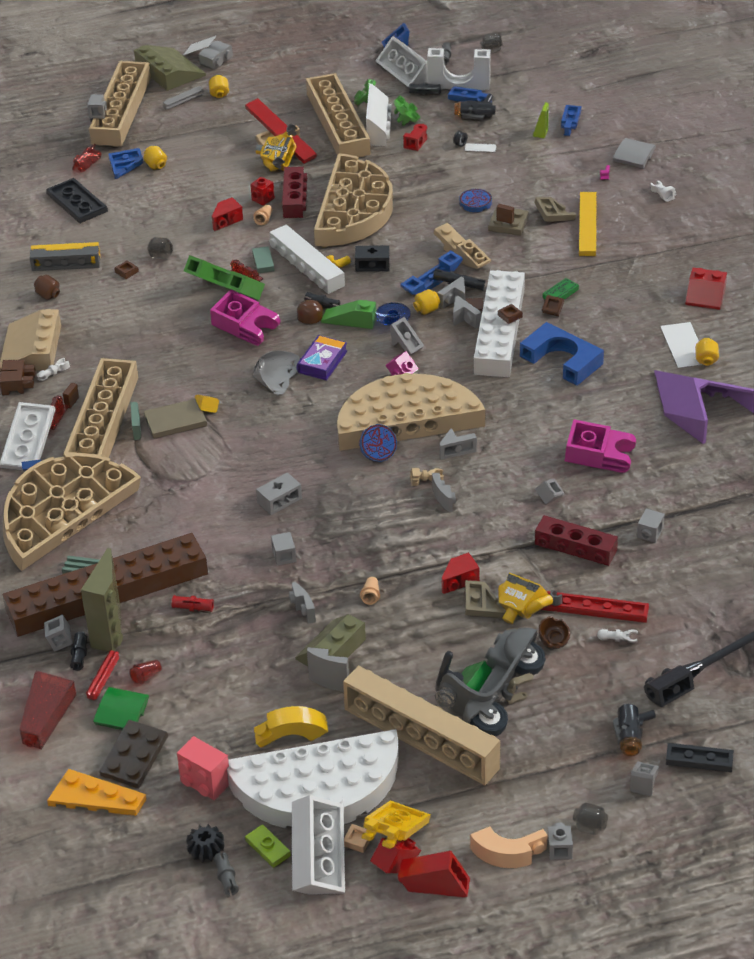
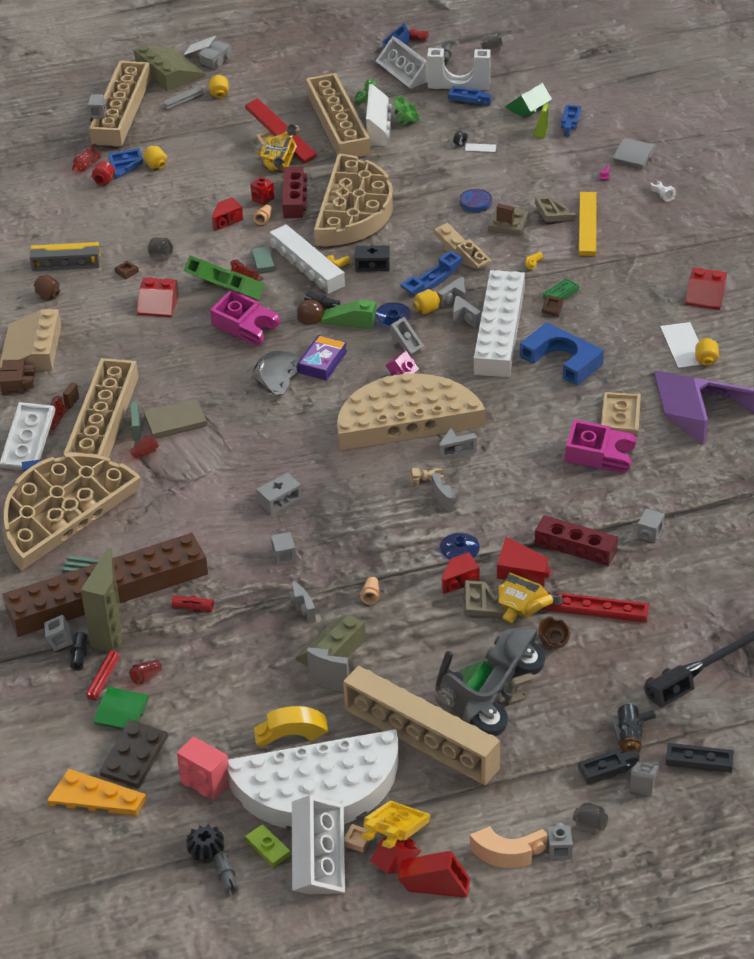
(45, 707): clear red slope -> none
(60, 365): white piece -> none
(76, 200): black tile -> none
(103, 173): none -> red head
(144, 446): none -> clear red cone
(157, 297): none -> slope
(207, 403): yellow slope -> none
(378, 443): tile -> none
(416, 138): red leg -> none
(418, 35): none -> red pin
(425, 88): black pin -> none
(450, 277): black pin -> none
(459, 544): none -> clear blue dish
(475, 109): black piece -> none
(476, 302): reddish brown tile -> none
(510, 313): reddish brown tile -> none
(522, 562): none -> red slope
(530, 101): none -> slope
(531, 261): none -> yellow arm
(549, 491): light grey slope -> none
(604, 634): white piece -> none
(607, 765): none -> black hinge
(621, 412): none -> tan tile

